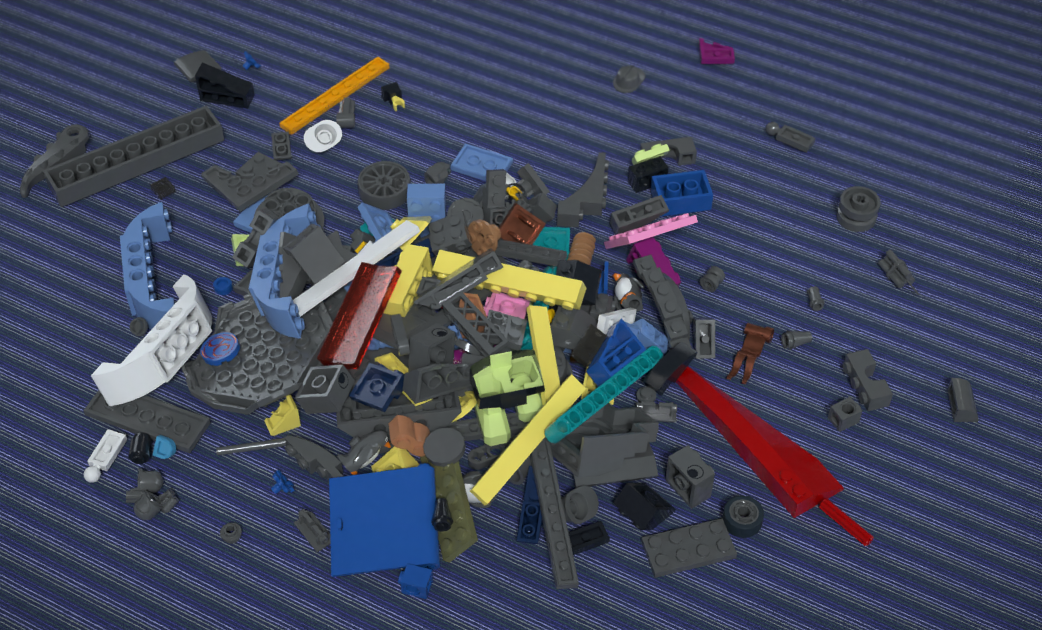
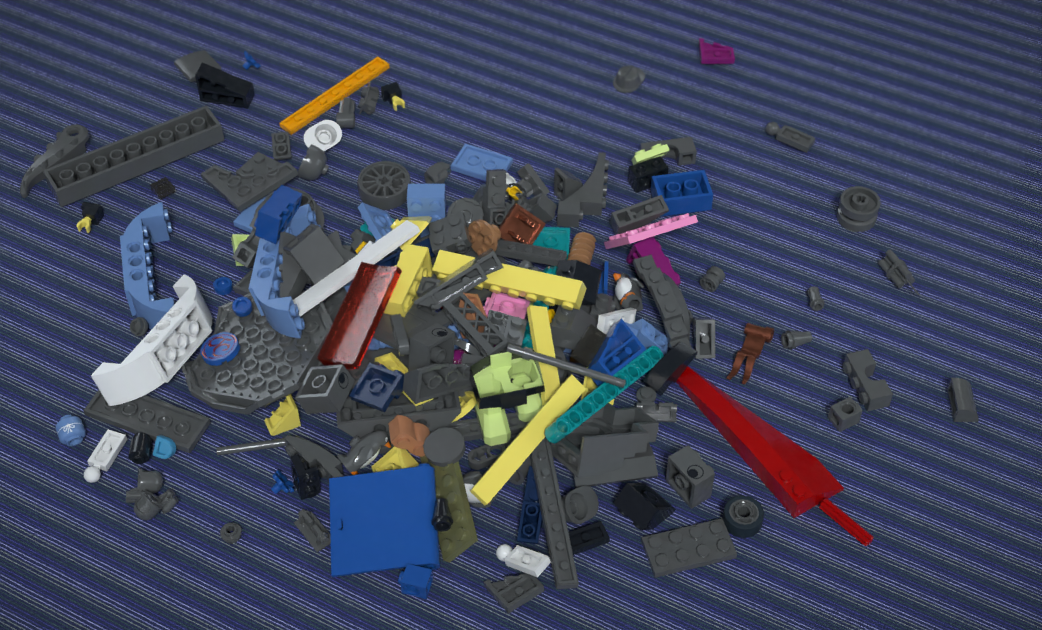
(70, 430): none -> medium blue head
(92, 214): none -> black piece
(242, 306): none -> blue tile
(277, 213): none -> blue wedge
(305, 480): none -> black bracket
(313, 164): none -> dark grey cylinder
(368, 101): none -> dark grey hinge
(514, 590): none -> dark grey wing
(523, 559): none -> white plate
(527, 354): none -> dark grey bar
(565, 184): none -> dark grey slope

